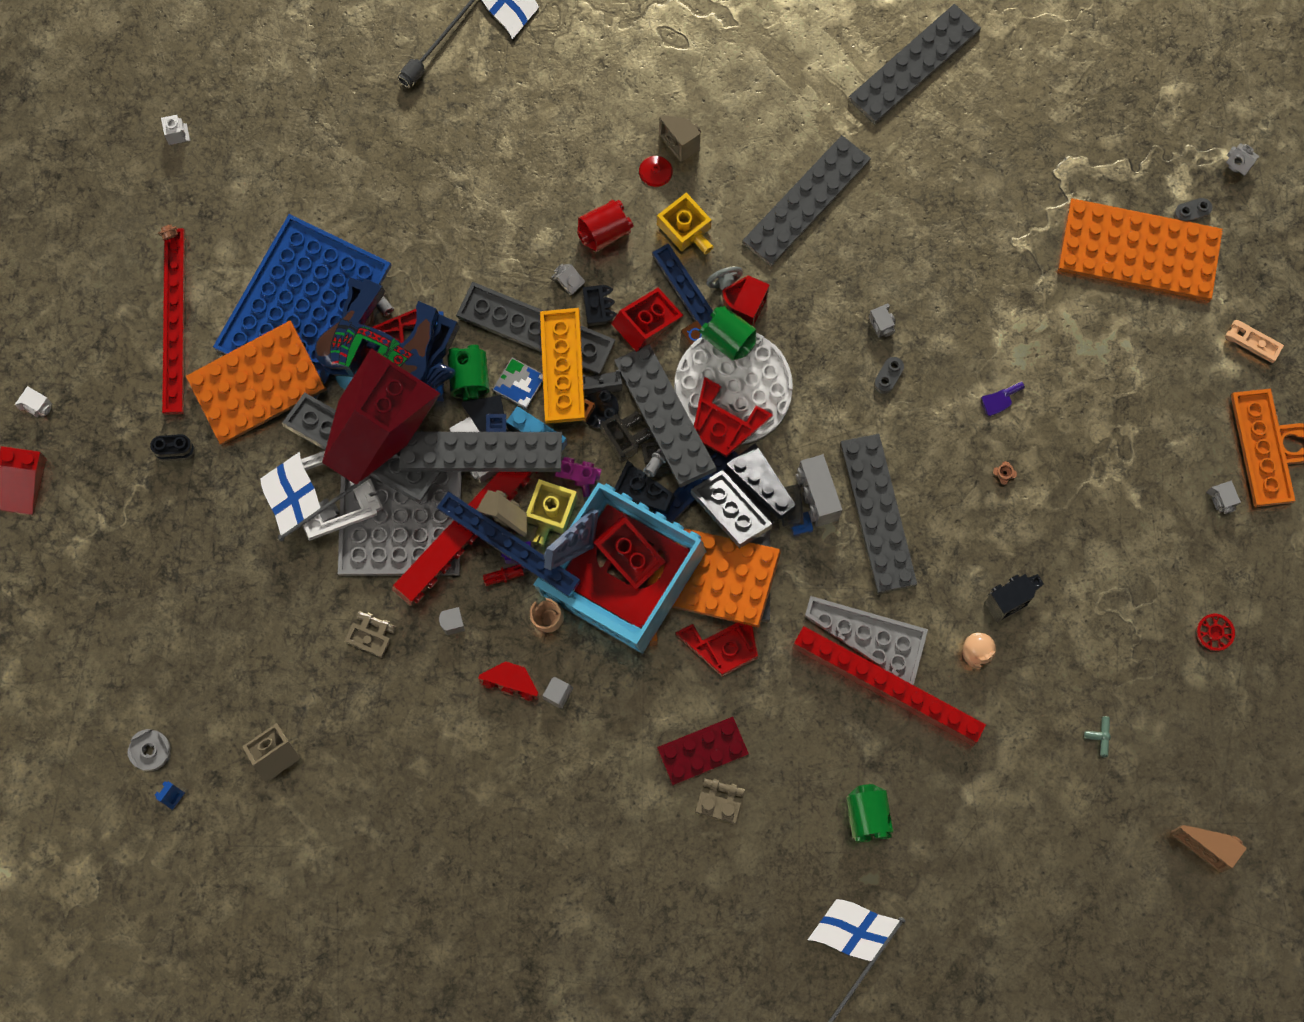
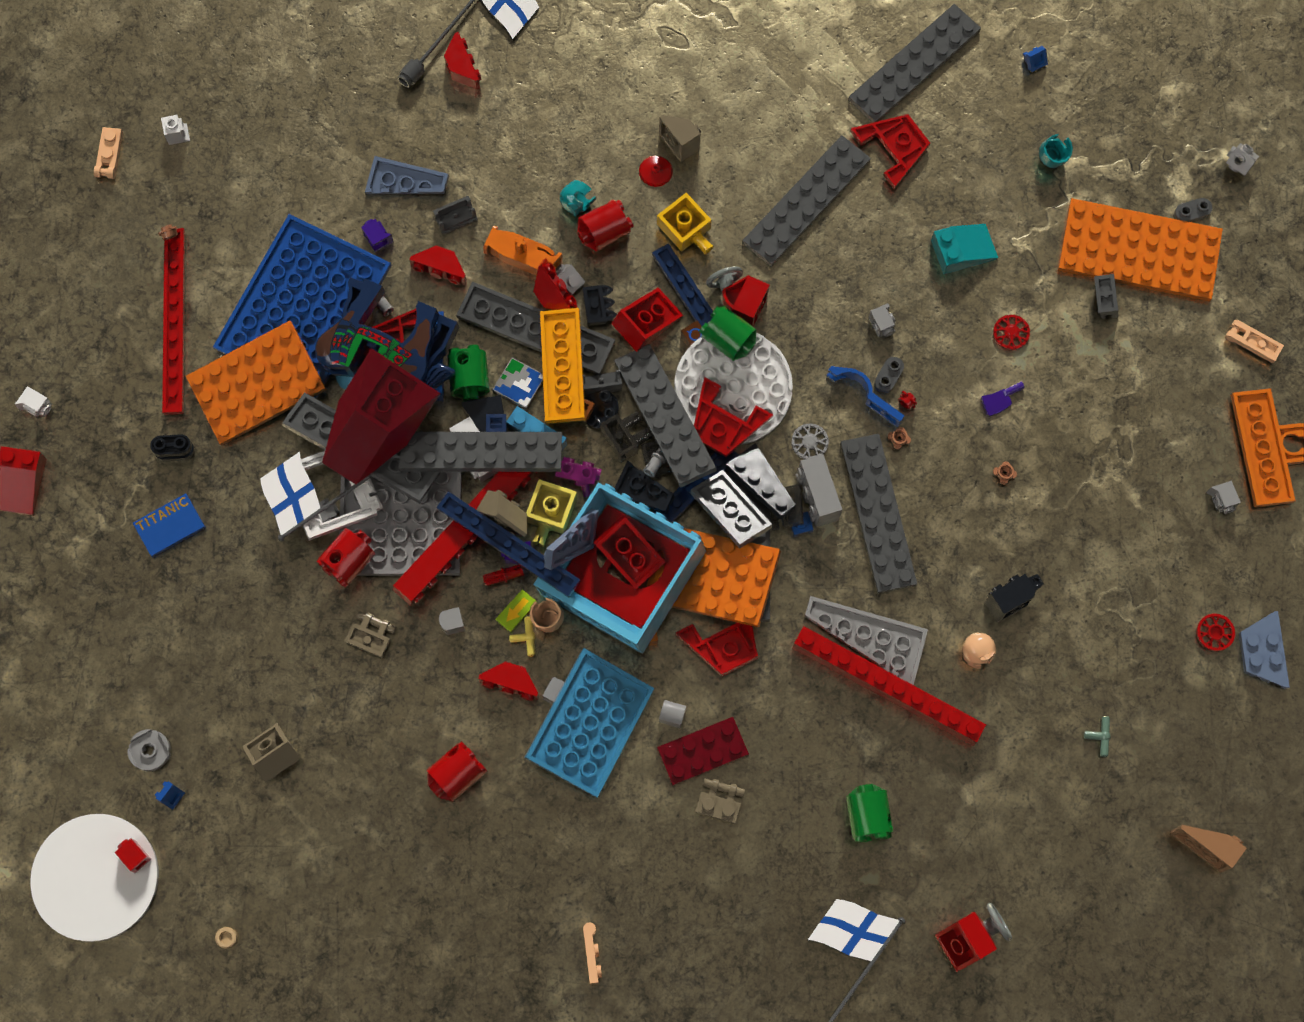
(85, 886): none -> white tile
(108, 152): none -> light nougat plate
(132, 855): none -> red brick
(169, 525): none -> blue tile
(226, 937): none -> tan tile
(347, 556): none -> red cylinder
(376, 234): none -> dark purple window
(402, 178): none -> sand blue wing
(440, 264): none -> red slope
(454, 773): none -> red cylinder
(455, 215): none -> dark grey hinge
(461, 63): none -> red slope
(515, 611): none -> lime tile
(519, 250): none -> orange piece
(528, 636): none -> light yellow piece
(552, 290): none -> red slope
(573, 197): none -> teal helmet
(589, 723): none -> dark azure plate
(591, 952): none -> light nougat plate
(672, 714): none -> light grey piece
(809, 441): none -> light grey wheel
(873, 400): none -> blue piece
(899, 432): none -> nougat plate
(902, 141): none -> red wing
(907, 400): none -> red plate
(963, 247): none -> teal slope
(972, 938): none -> red piece
(1011, 332): none -> red wheel
(1036, 58): none -> blue tile
(1054, 152): none -> teal helmet
(1106, 295): none -> dark grey hinge
(1264, 651): none -> sand blue wing

